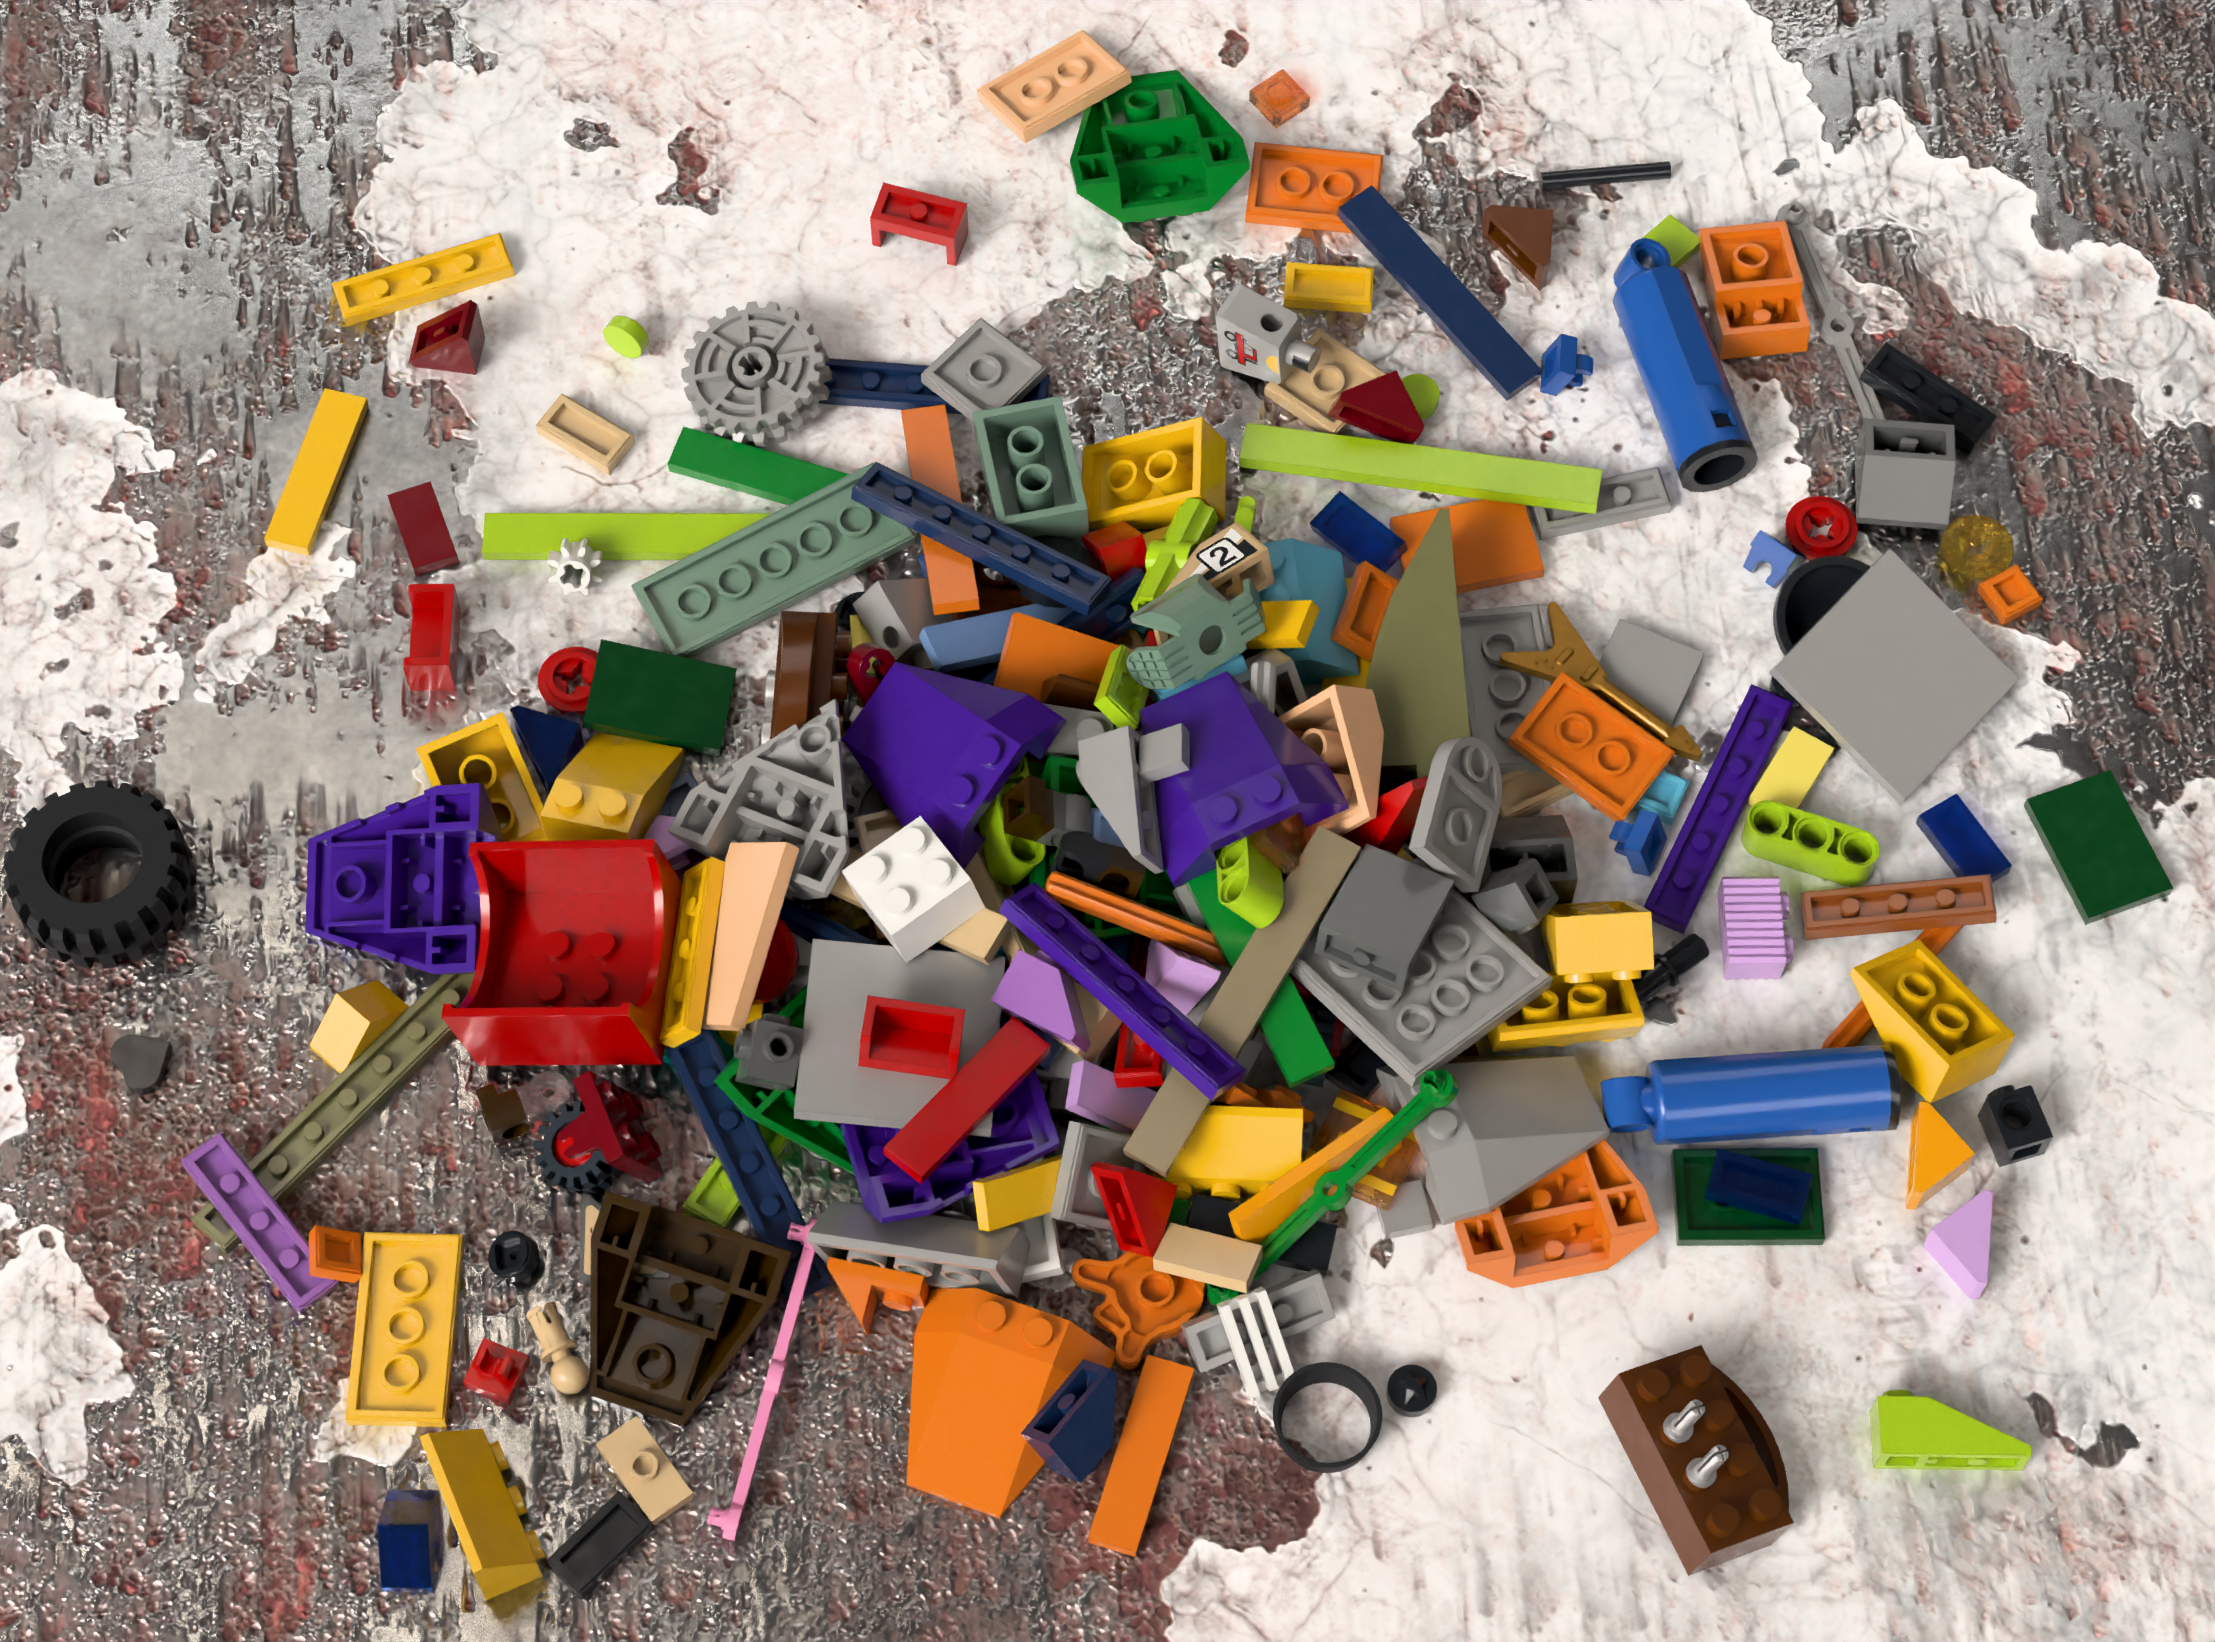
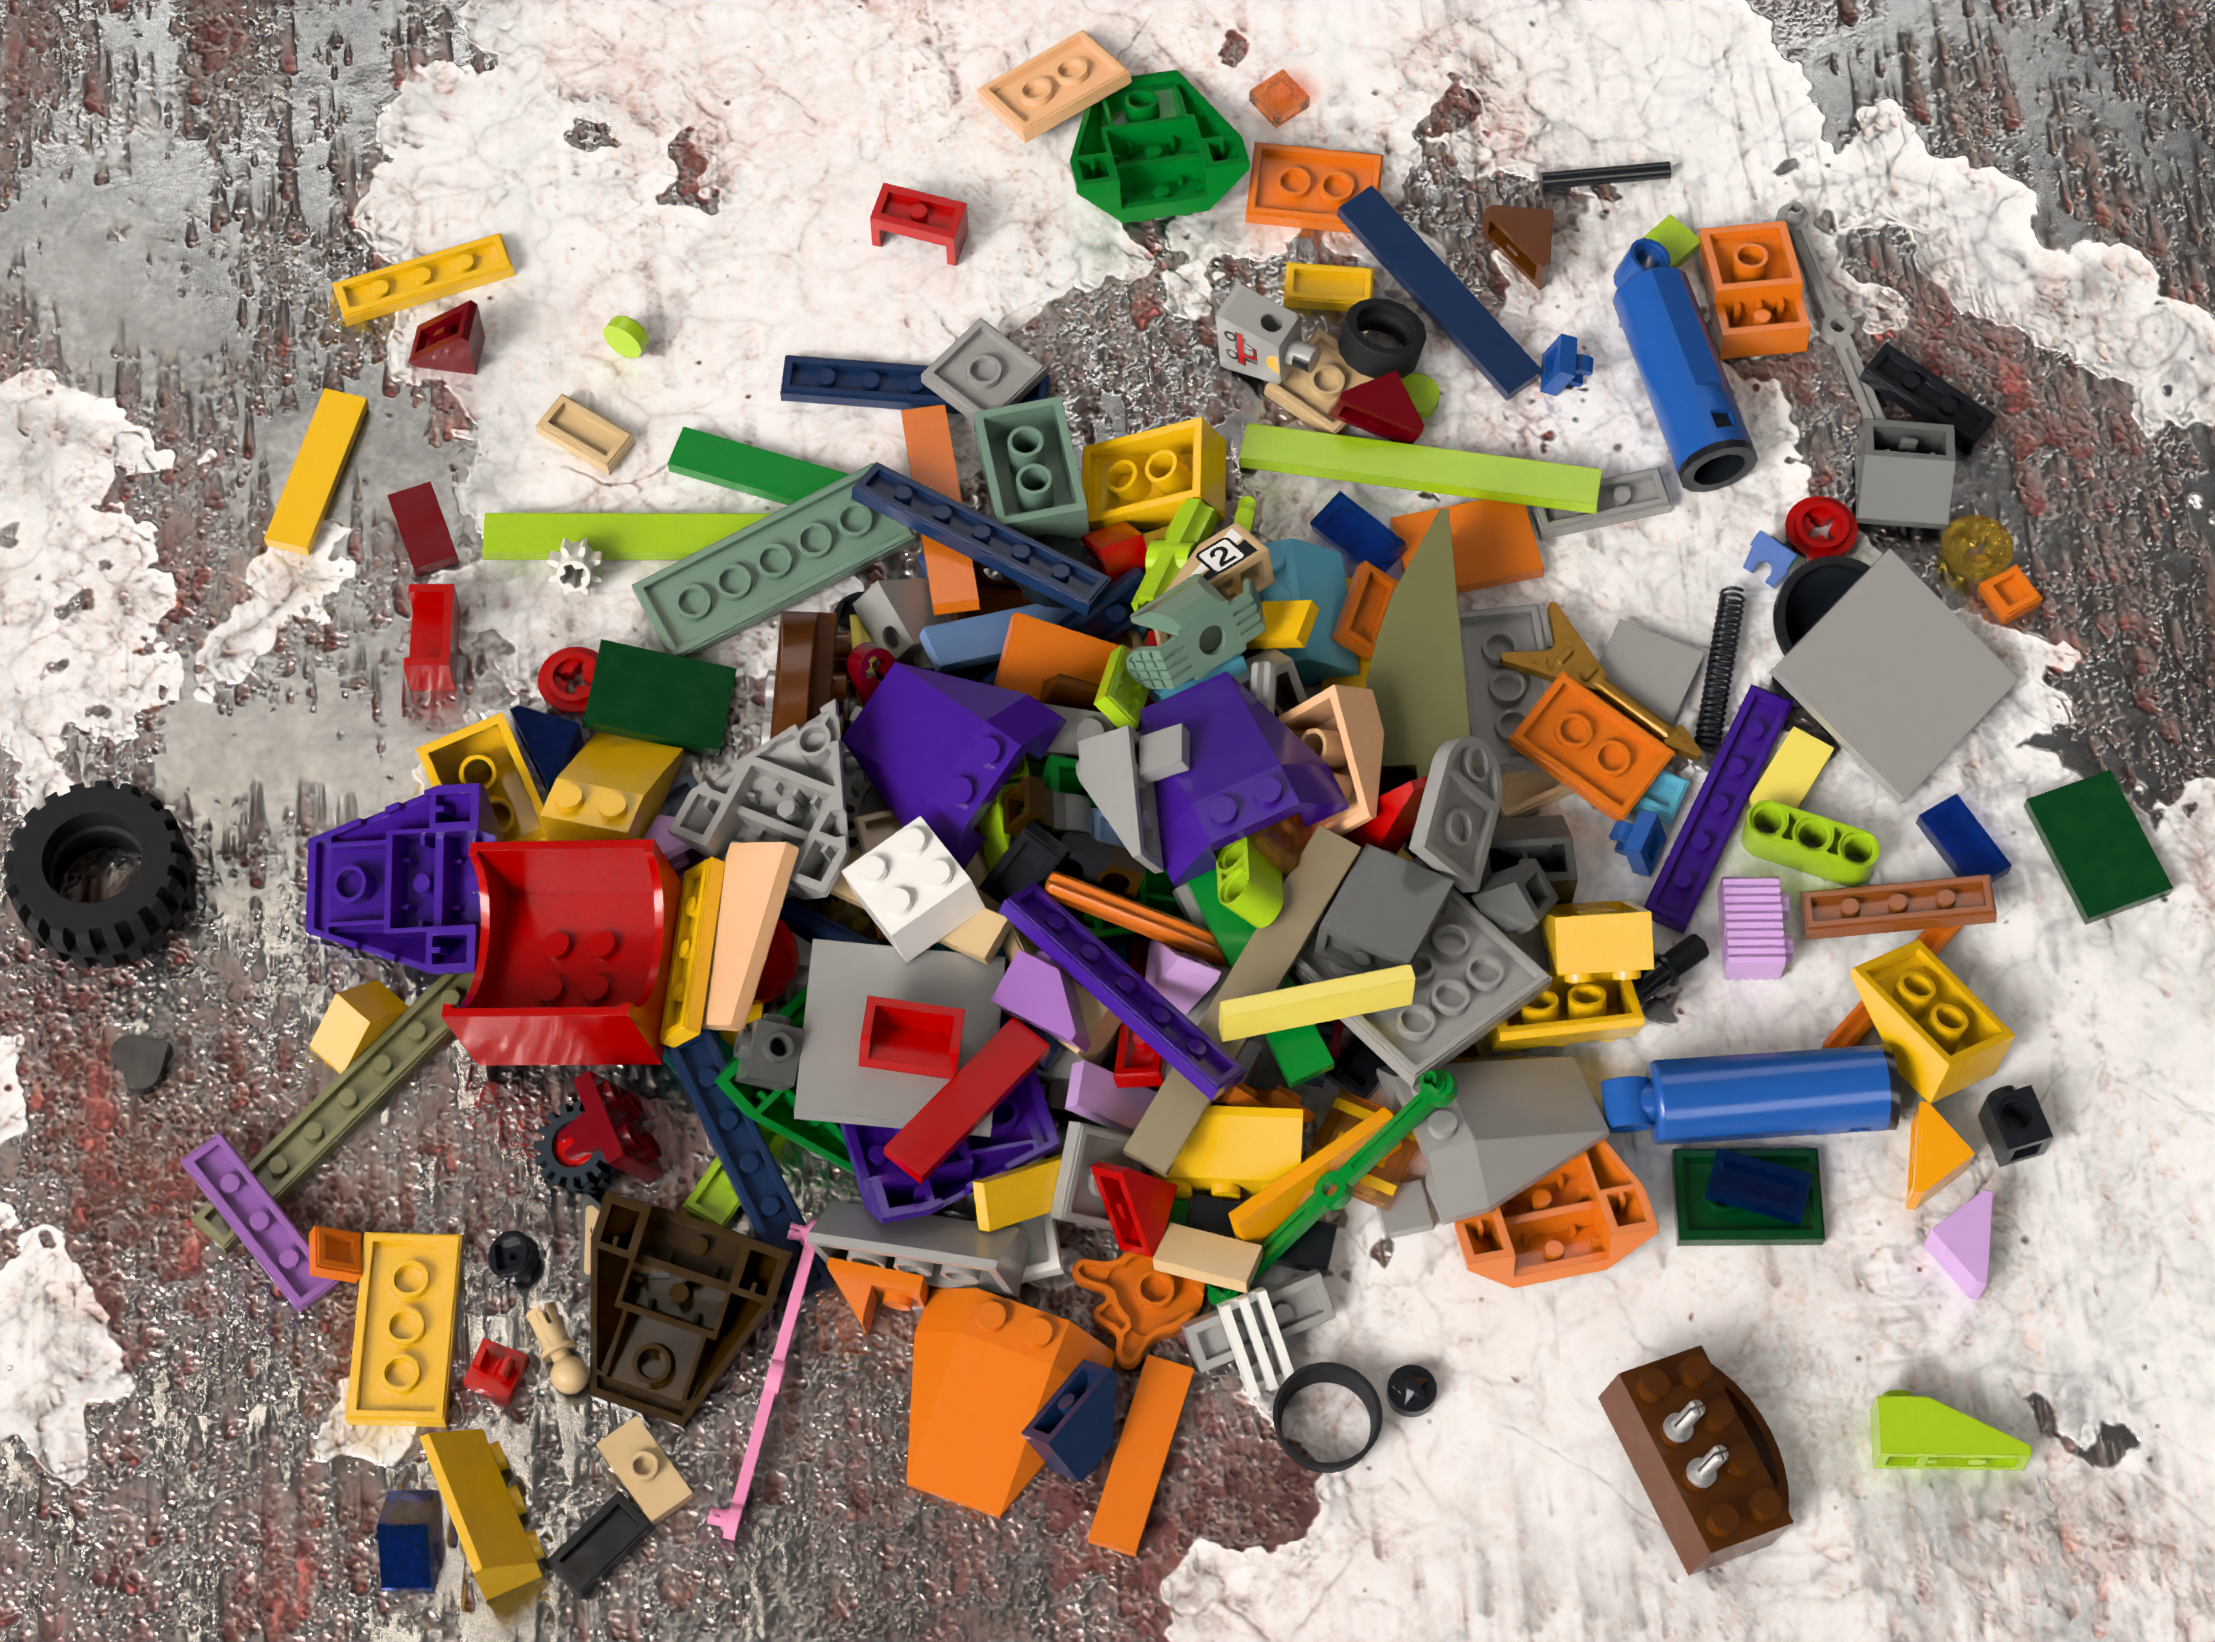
(523, 1108): leg -> none
(756, 374): light grey piece -> none
(1026, 861): none -> black tile
(1316, 1002): none -> light yellow tile
(1389, 318): none -> black tyre
(1710, 668): none -> black piece

